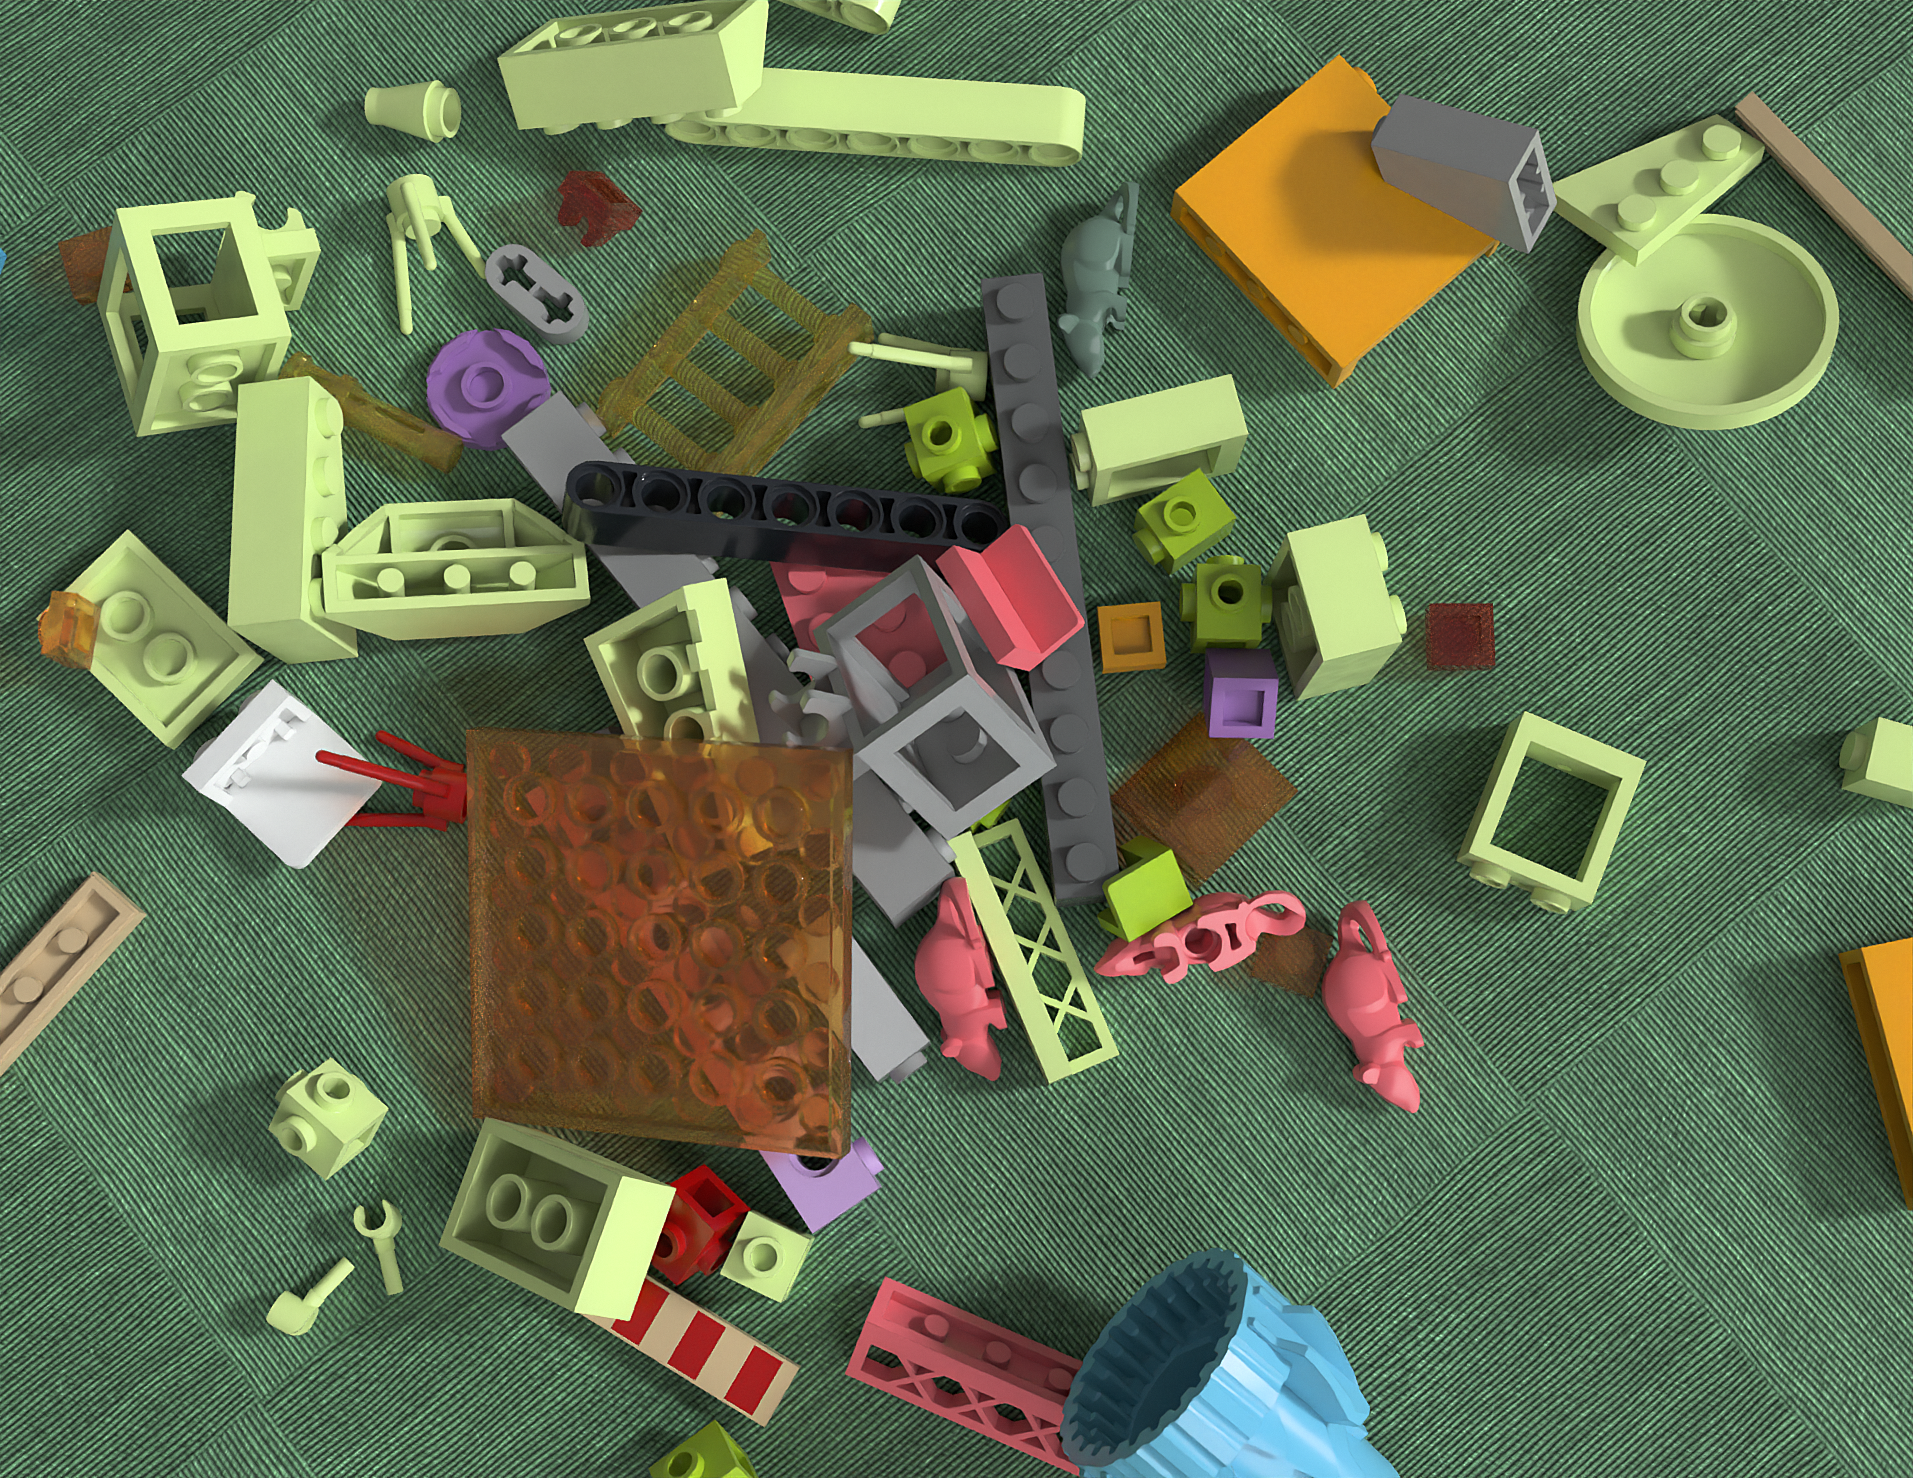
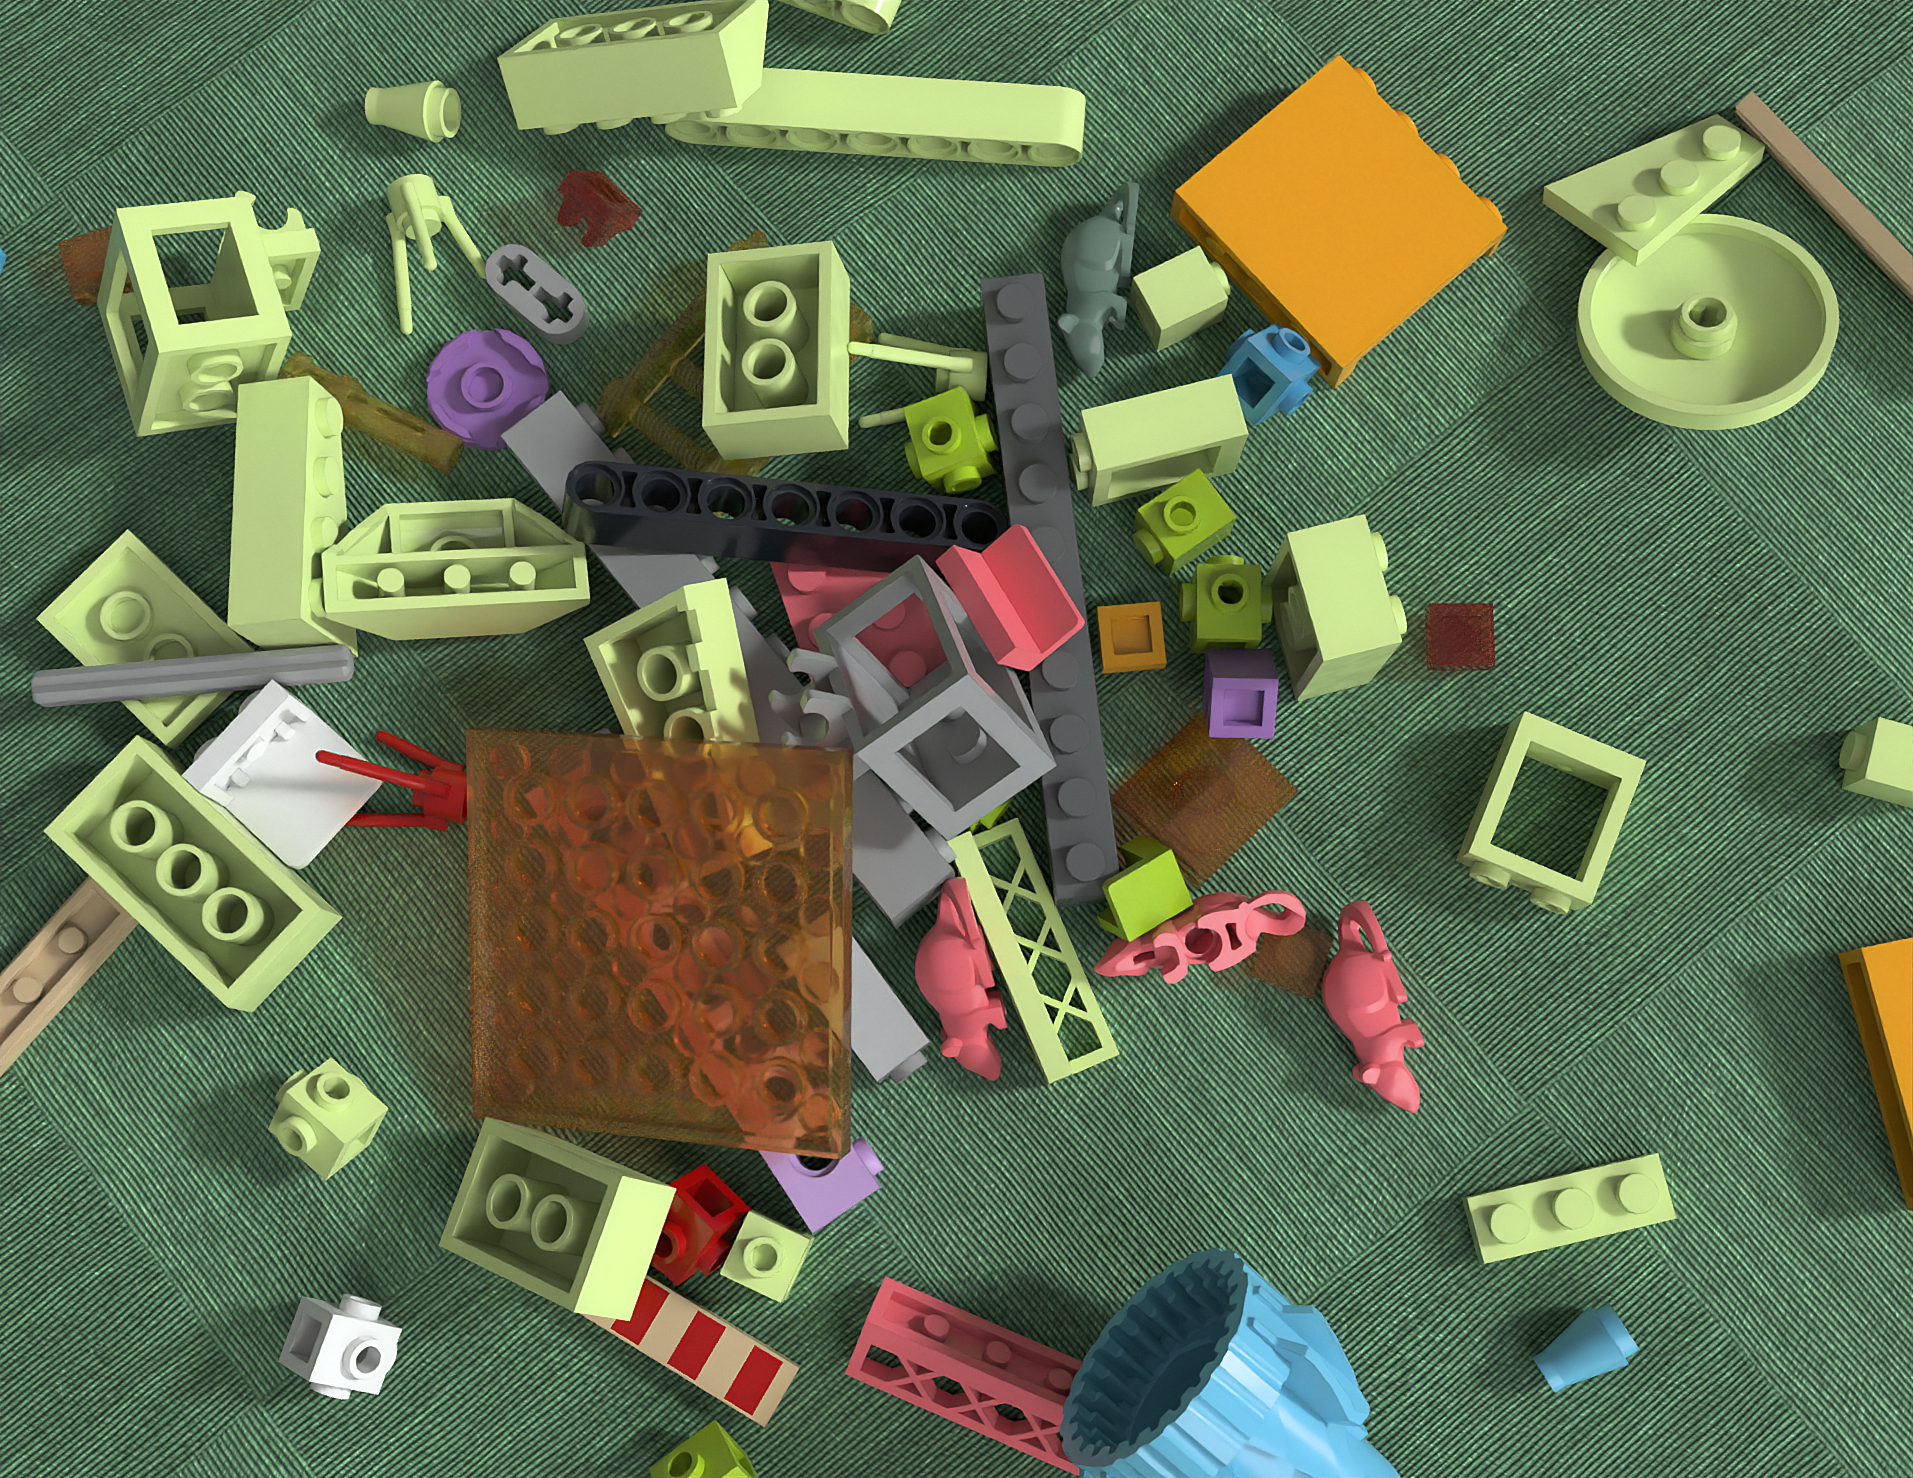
(69, 630): clear orange plate -> none
(192, 675): none -> light grey axle
(193, 875): none -> yellowish green brick
(296, 1314): yellowish green hand -> none
(341, 1345): none -> white brick
(383, 1242): yellowish green hand -> none
(777, 351): none -> yellowish green brick
(1180, 297): none -> yellowish green brick
(1270, 372): none -> dark azure brick
(1468, 167): light grey slope -> none
(1568, 1208): none -> yellowish green plate
(1586, 1348): none -> medium azure cone

